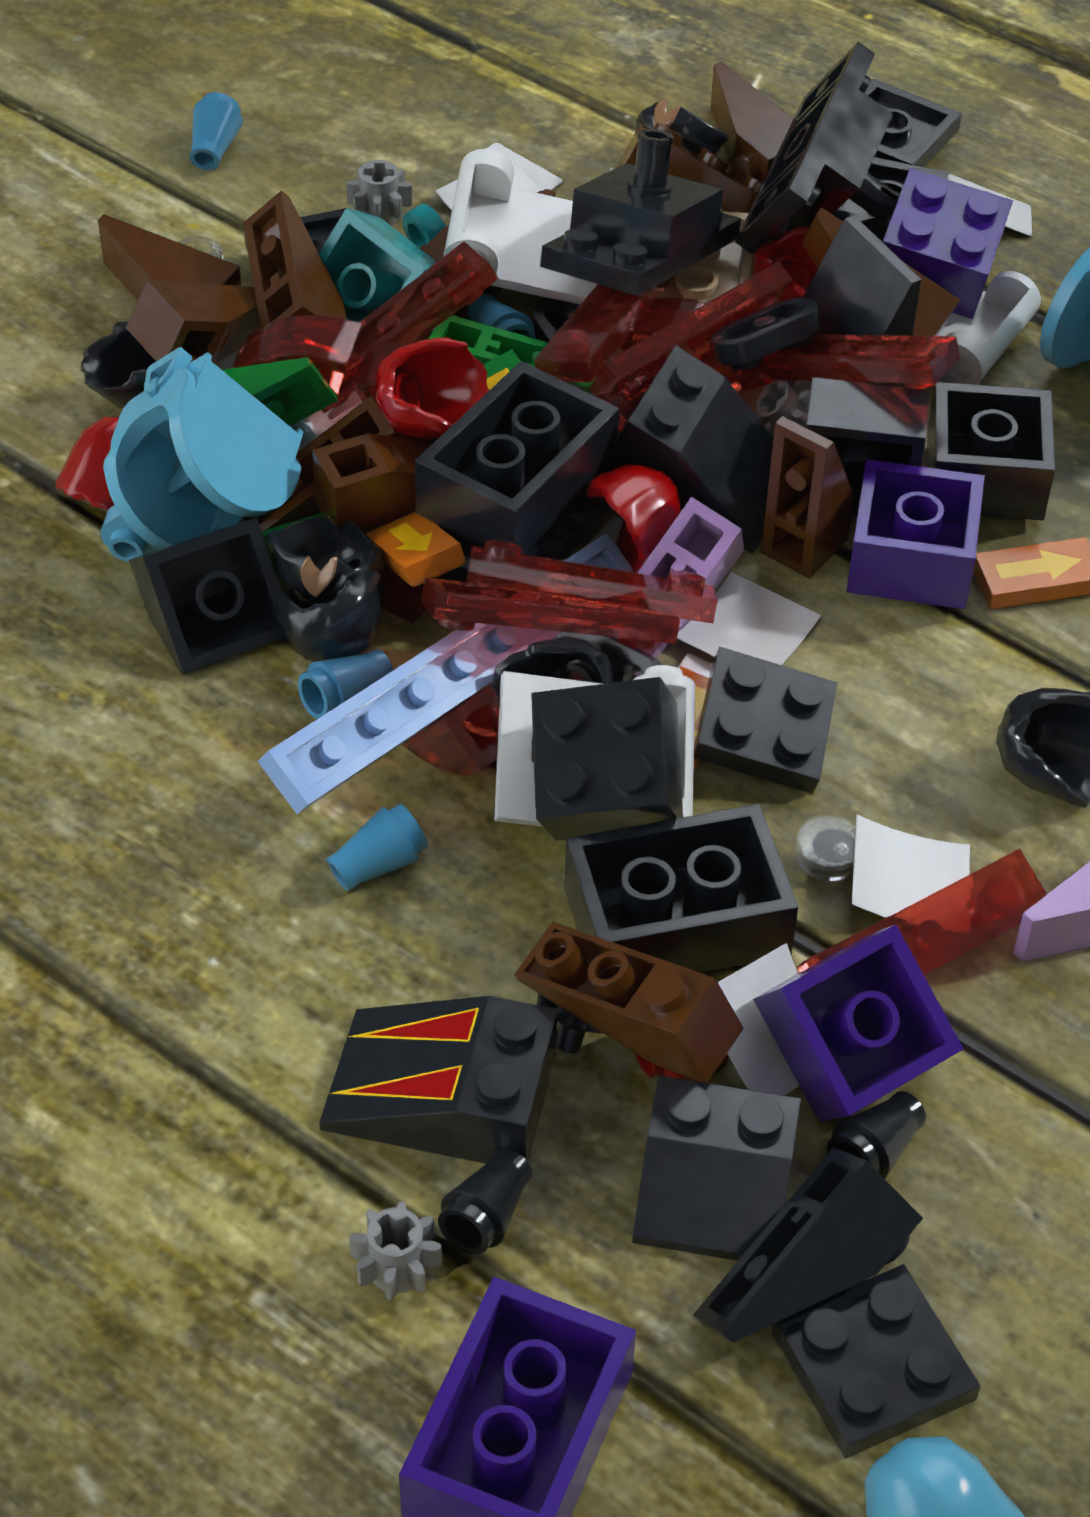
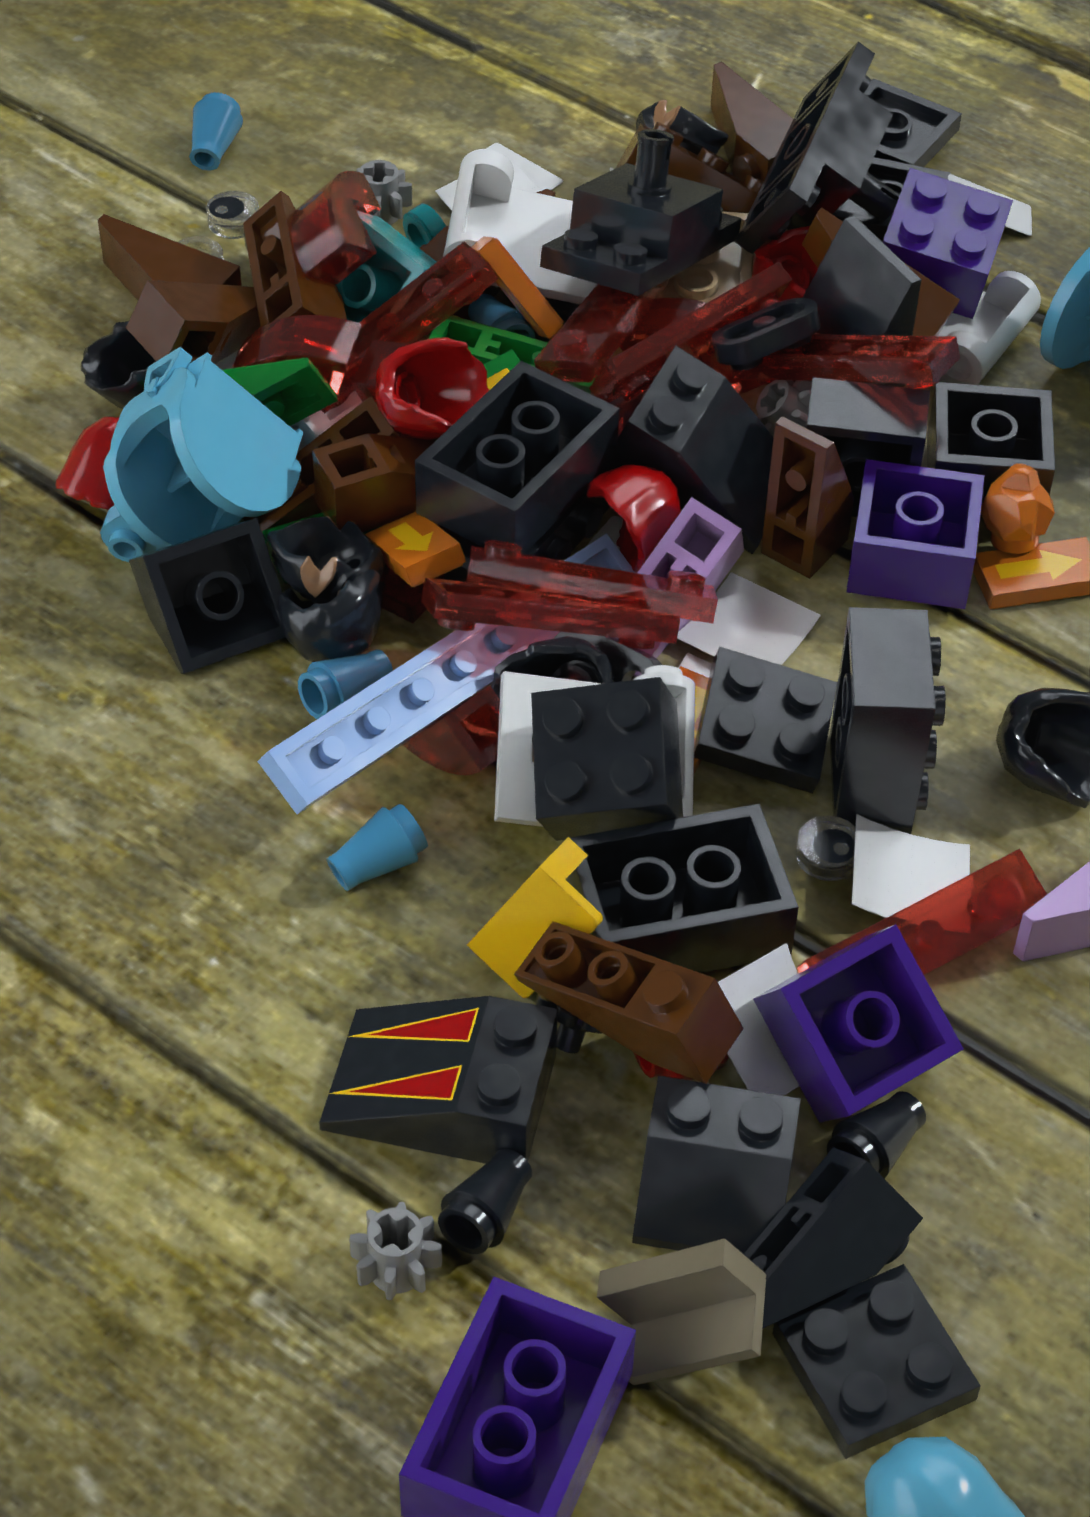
(229, 211): none -> clear tile
(329, 231): none -> clear red brick
(519, 288): none -> orange tile
(530, 911): none -> yellow panel
(688, 1309): none -> dark tan panel
(885, 716): none -> black brick
(1017, 510): none -> orange rock

